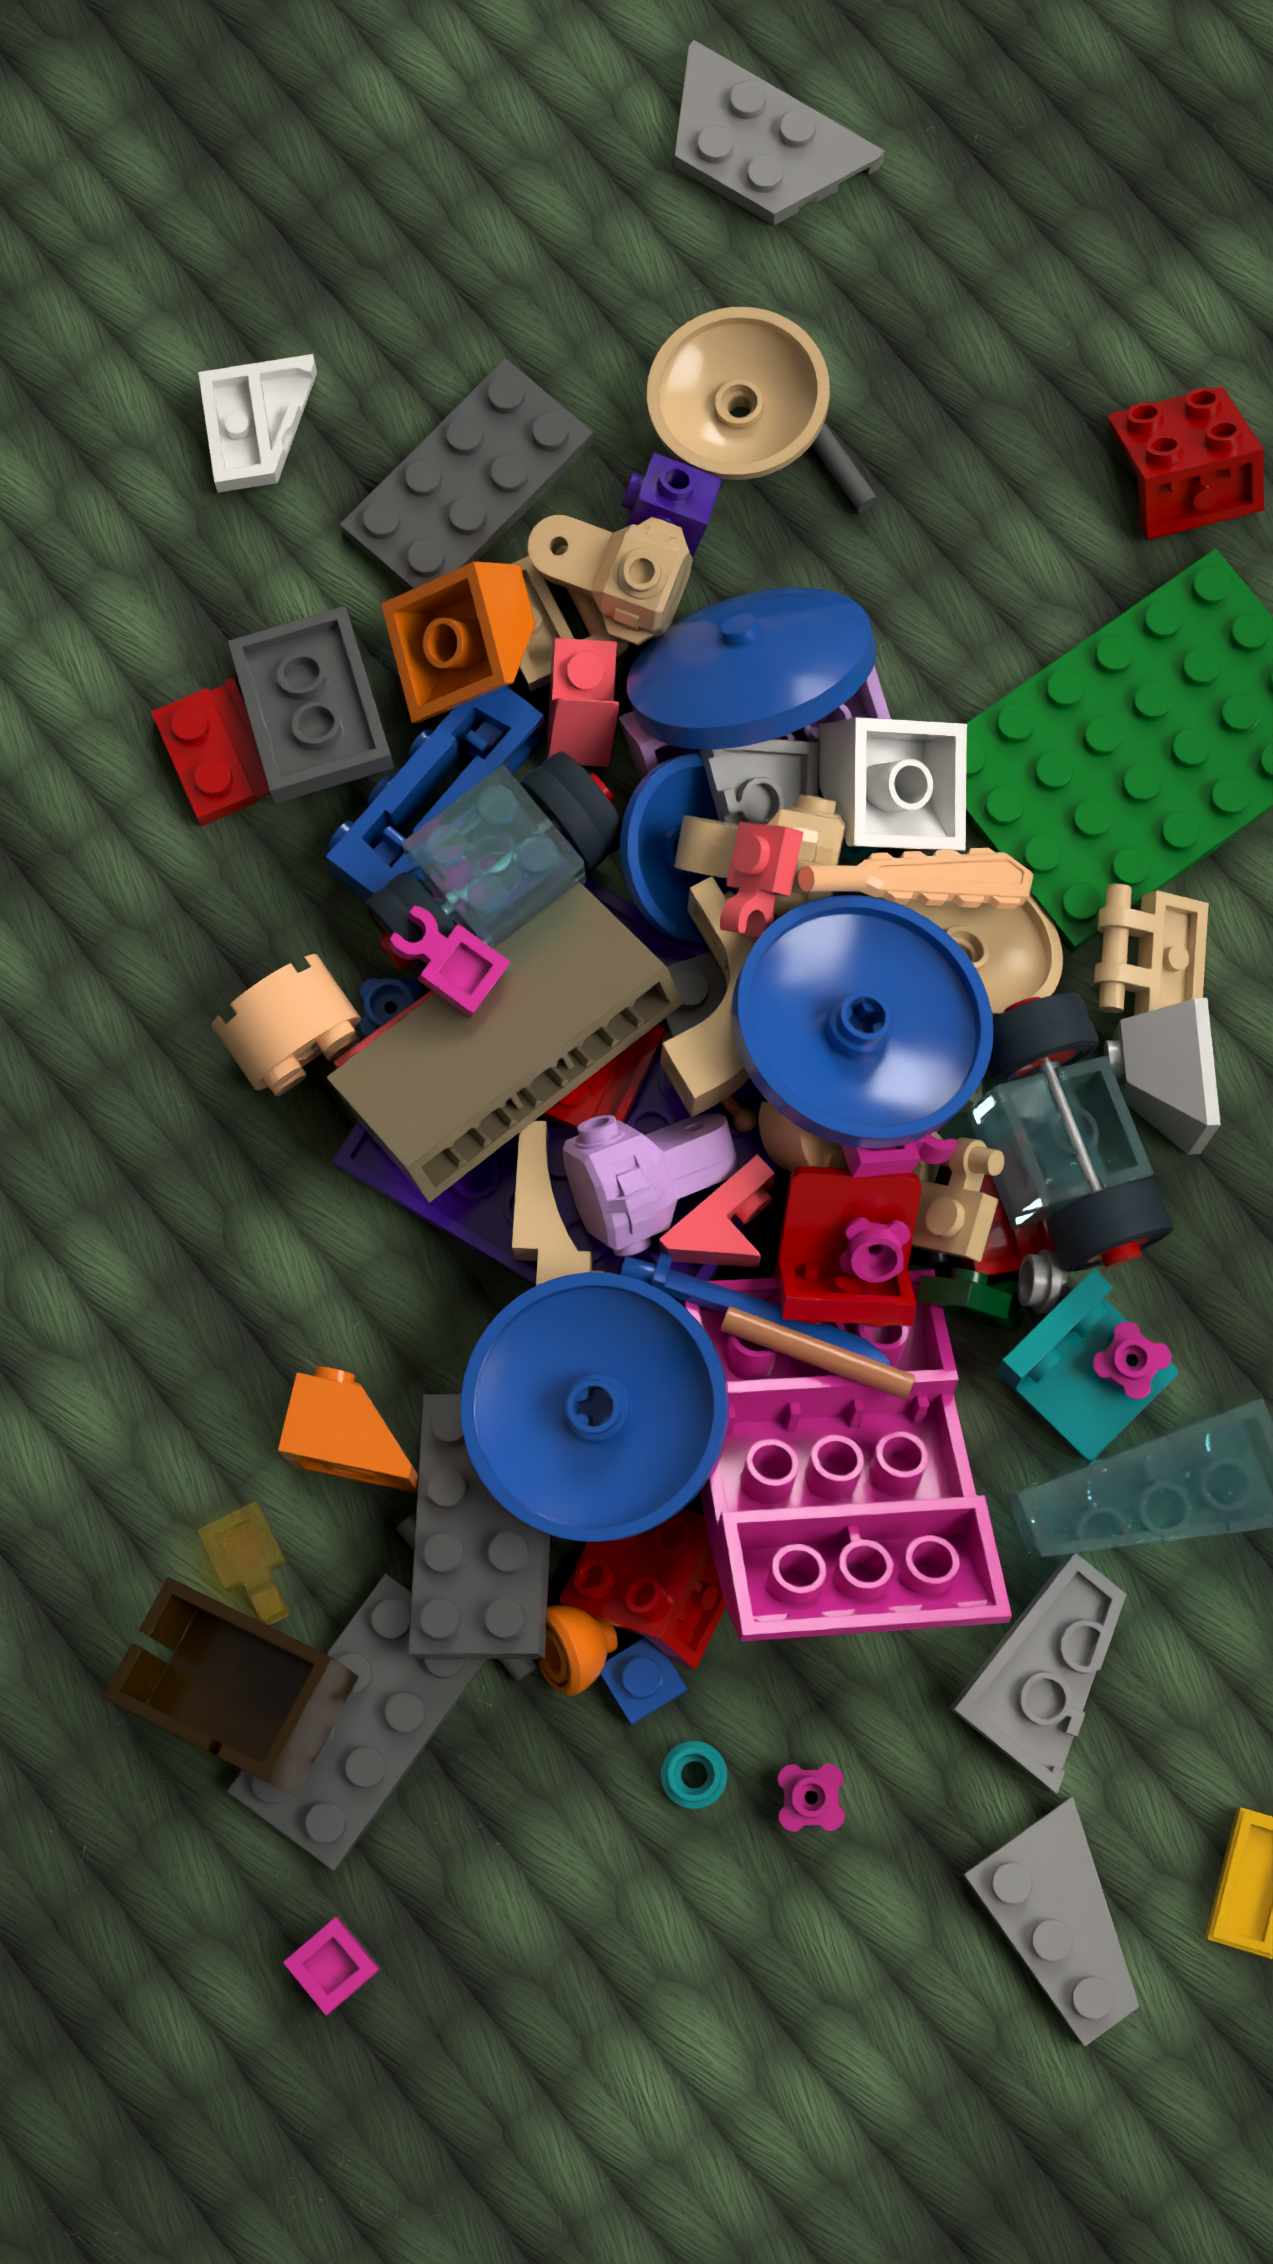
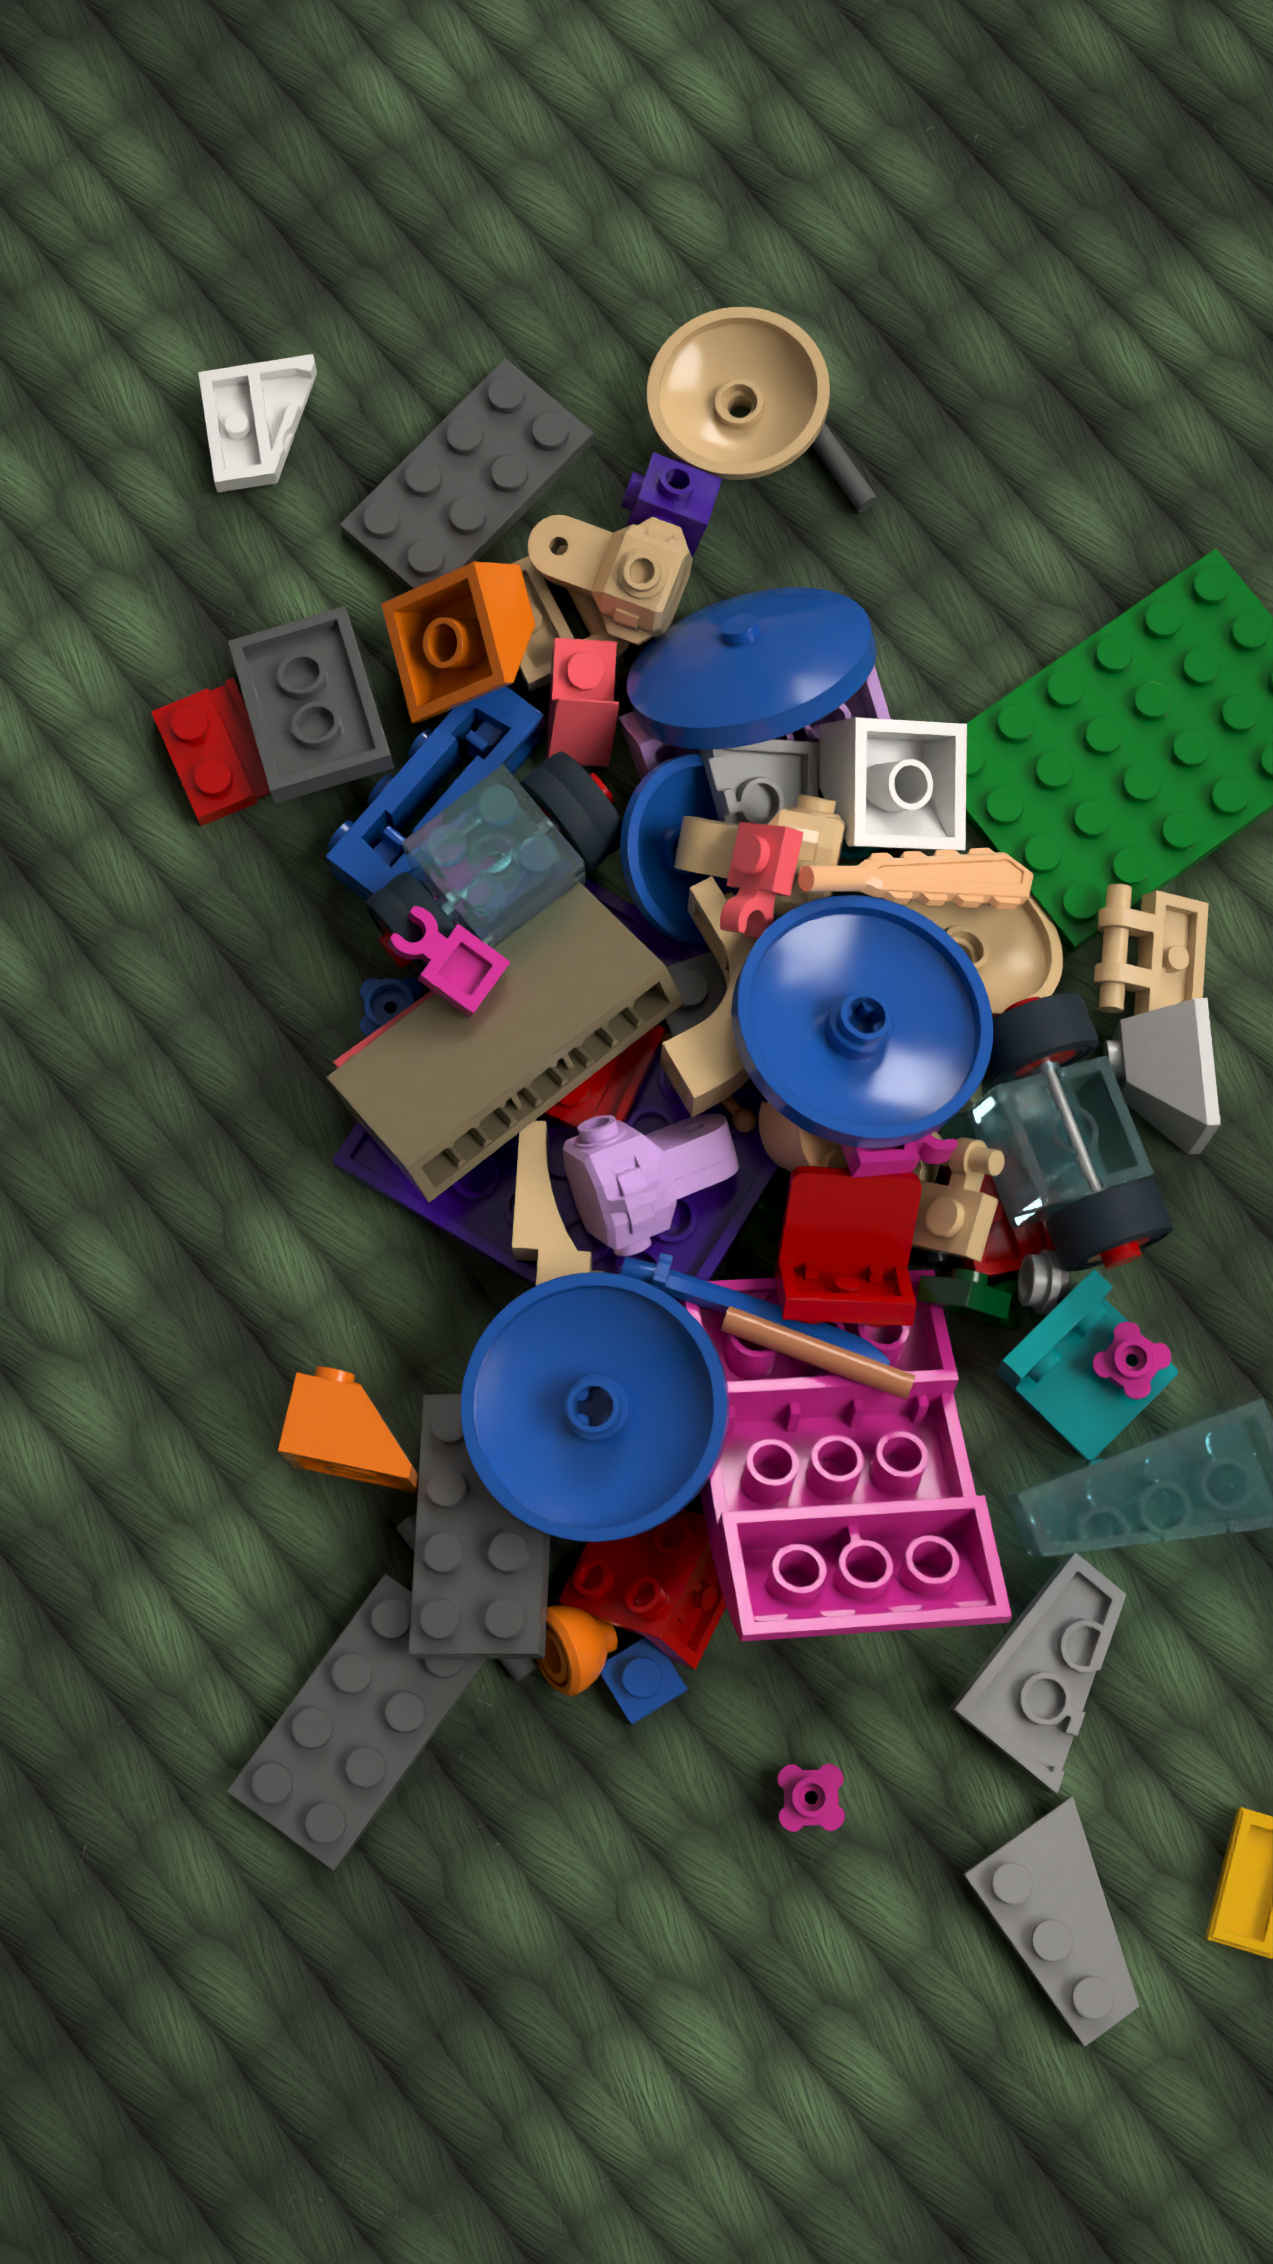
(233, 1687): dark brown piece -> none
(244, 1554): clear yellow plate -> none
(288, 1024): light nougat brick -> none
(331, 1966): dark pink plate -> none
(709, 1231): coral slope -> none
(716, 1774): teal plate -> none
(760, 141): light grey wing -> none
(879, 1263): dark pink plate -> none
(1191, 461): red bracket -> none

